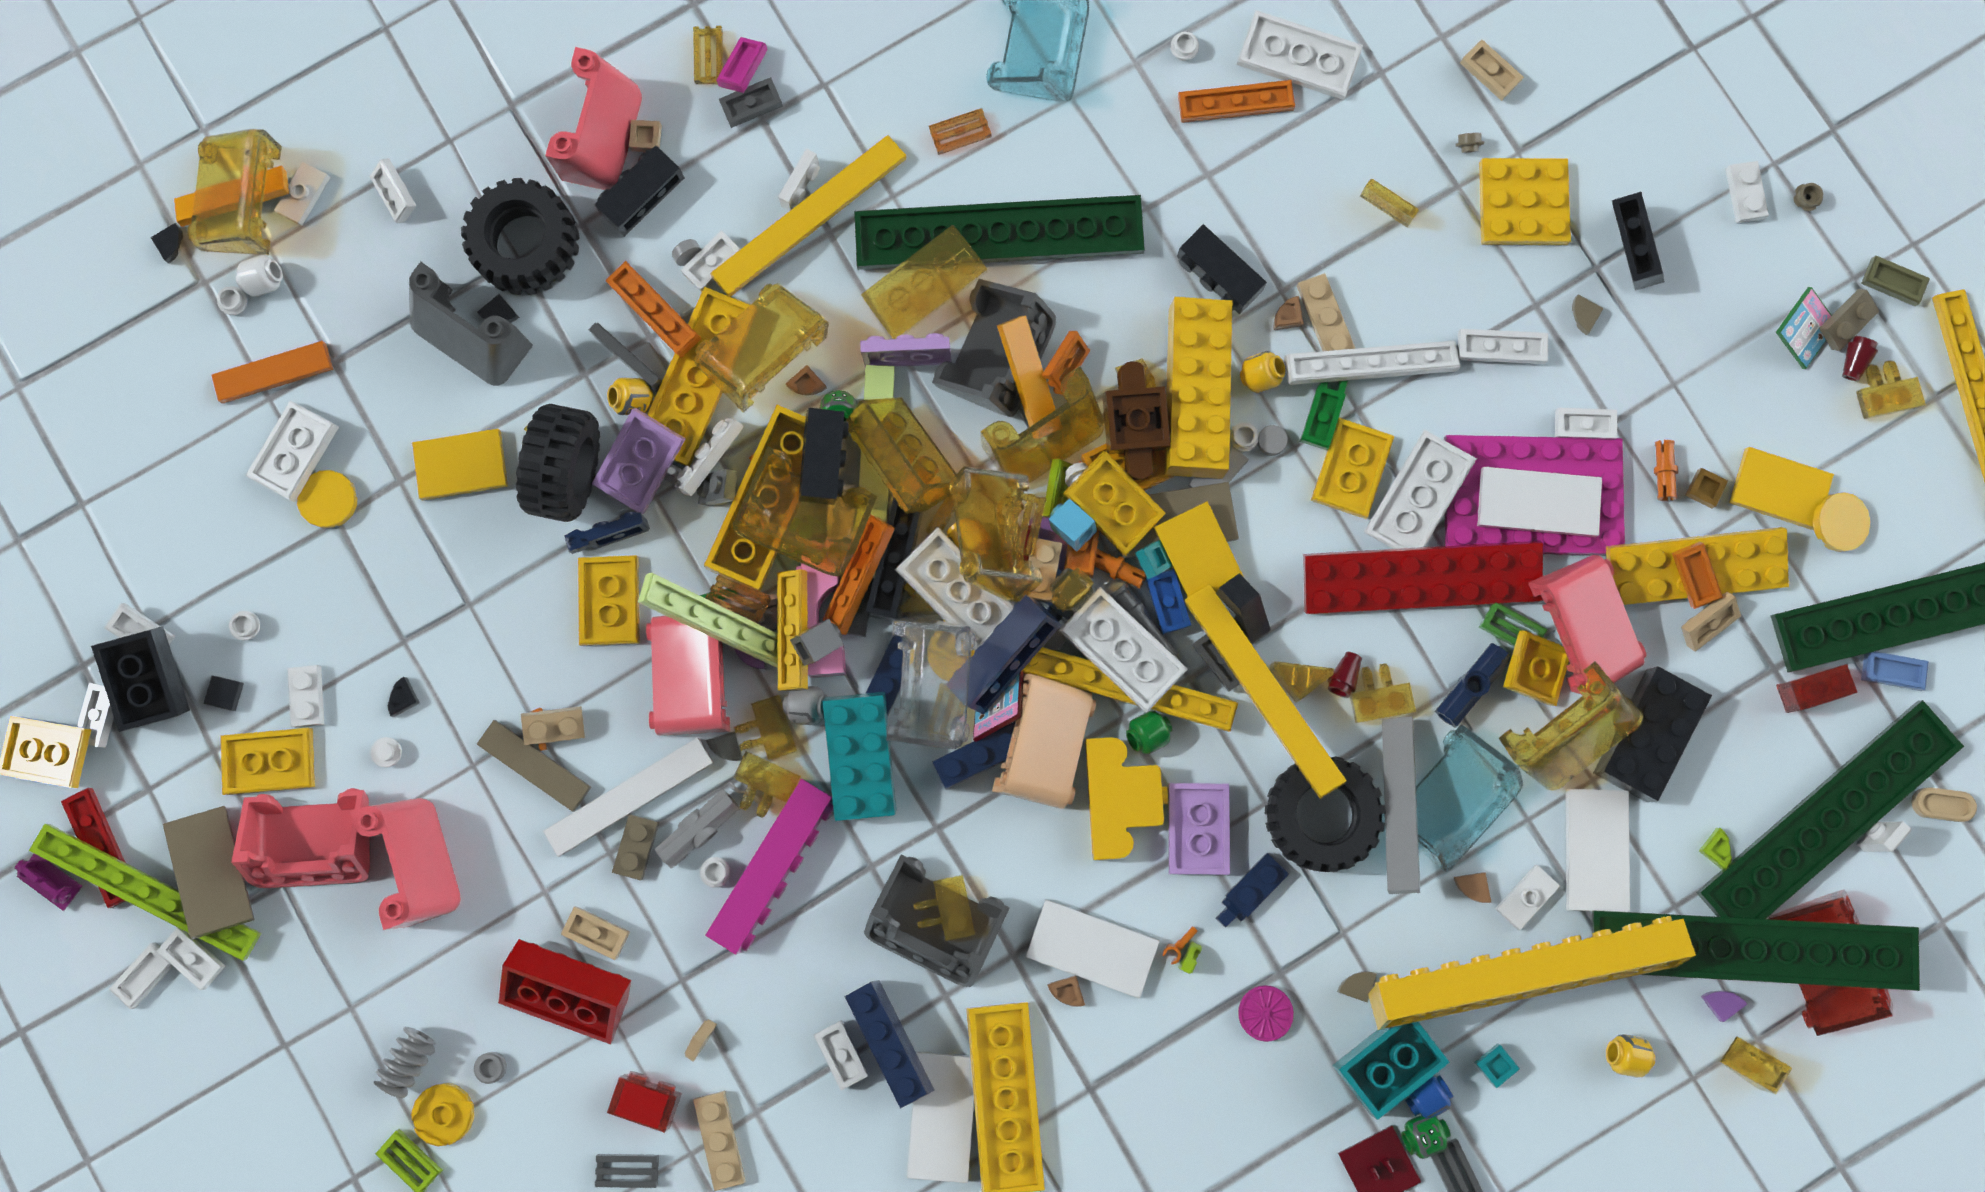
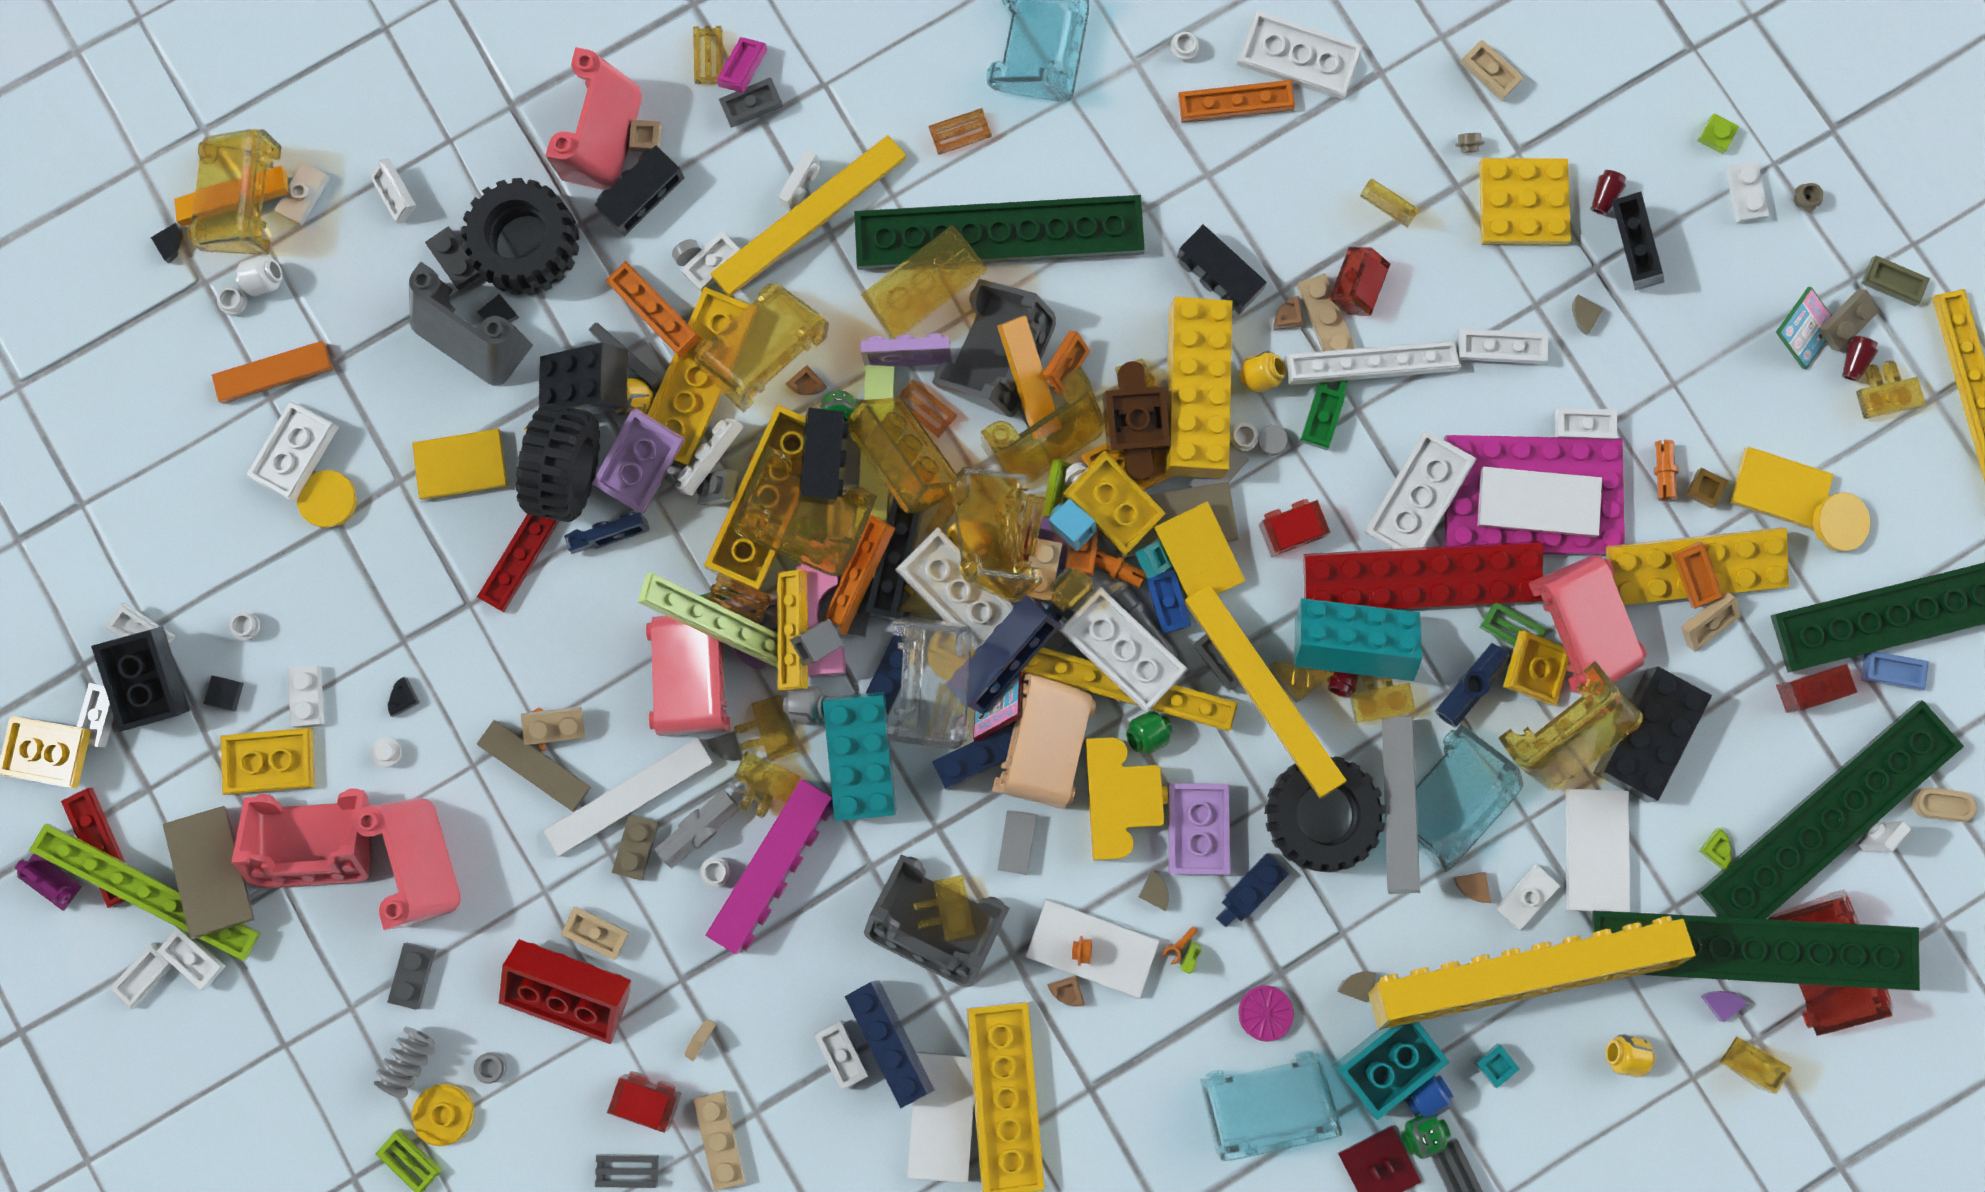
(411, 976): none -> dark grey plate
(452, 258): none -> dark grey plate
(517, 561): none -> red tile
(585, 378): none -> black brick
(608, 600): yellow tile -> none
(906, 393): none -> clear orange tile
(1017, 842): none -> light grey tile
(1082, 951): none -> orange plate
(1155, 891): none -> dark tan tile
(1247, 606): black slope -> none
(1270, 1108): none -> clear light blue windscreen
(1293, 527): none -> brick
(1352, 468): yellow tile -> none
(1357, 639): none -> teal brick
(1359, 281): none -> clear red brick
(1608, 188): none -> dark red cone
(1718, 133): none -> lime plate

